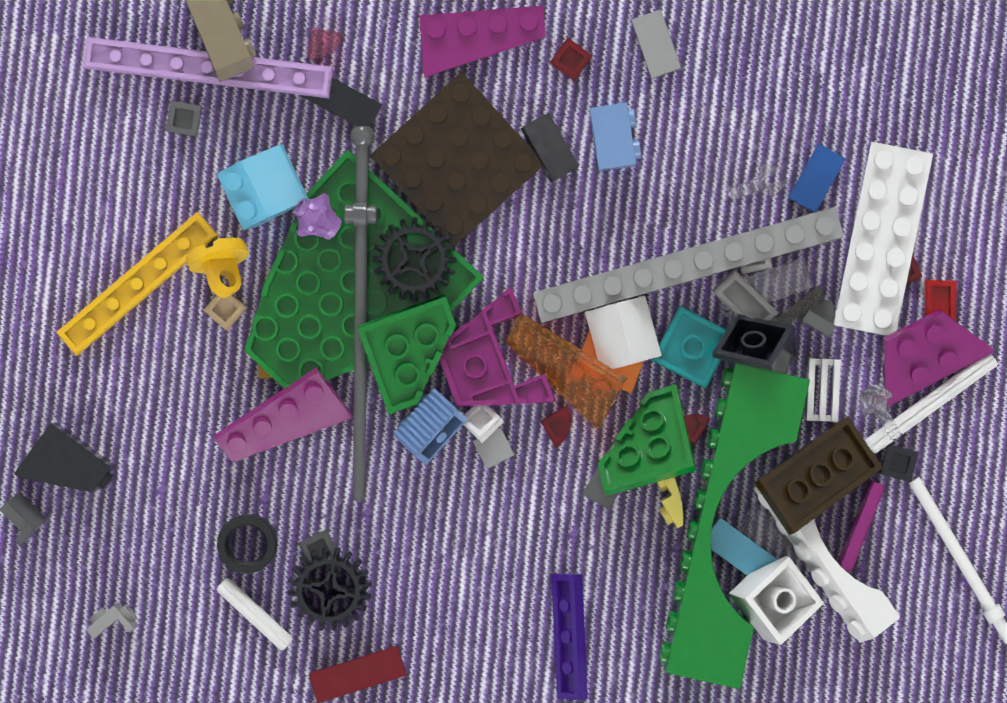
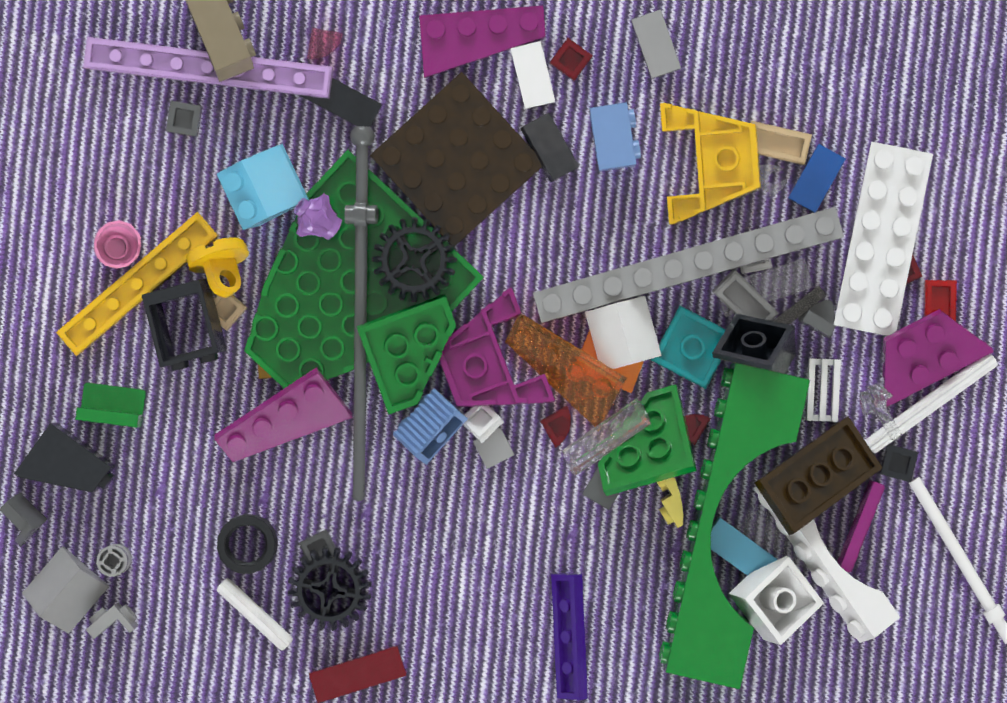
(64, 590): none -> light grey slope
(112, 405): none -> green panel
(117, 244): none -> bright pink hair
(120, 559): none -> light grey wheel
(159, 329): none -> black window
(532, 75): none -> white tile
(606, 436): none -> clear tile
(725, 160): none -> yellow wing
(782, 143): none -> tan tile

